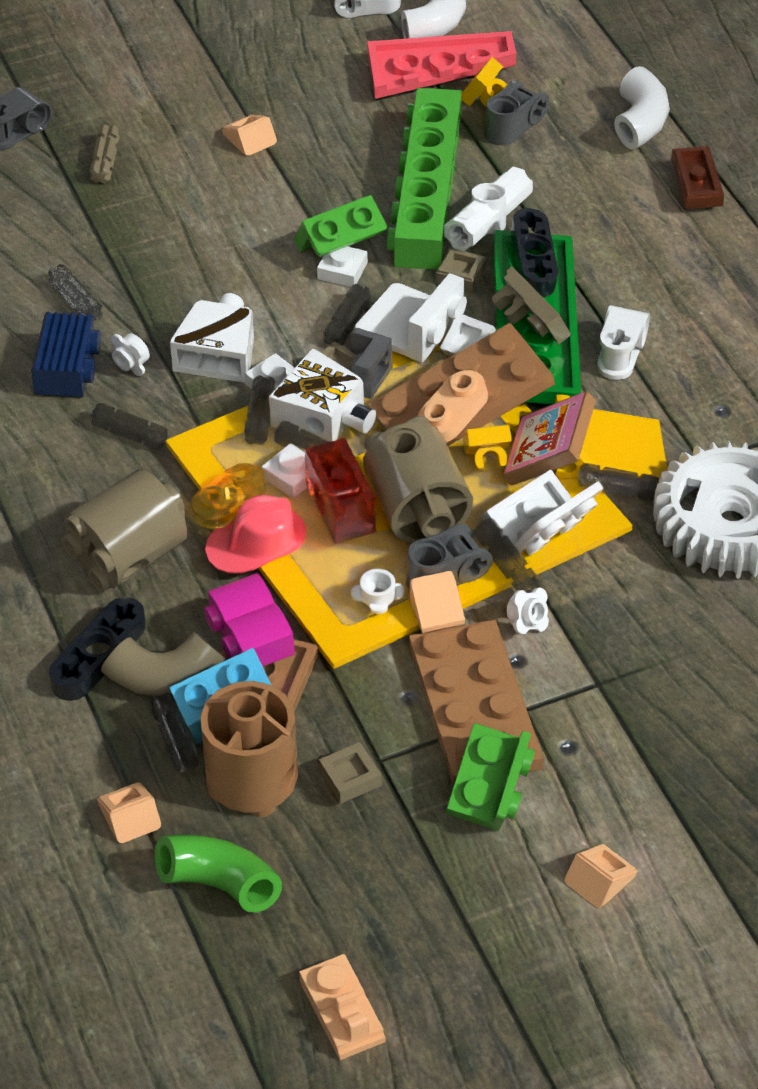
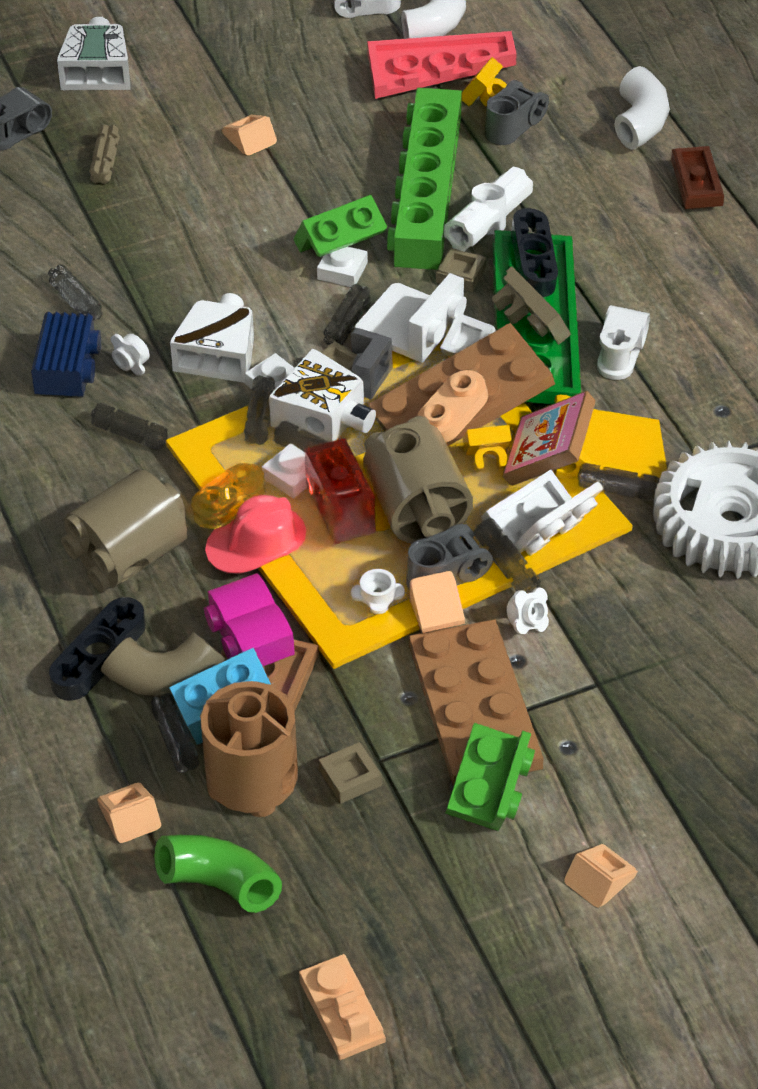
(94, 57): none -> white torso

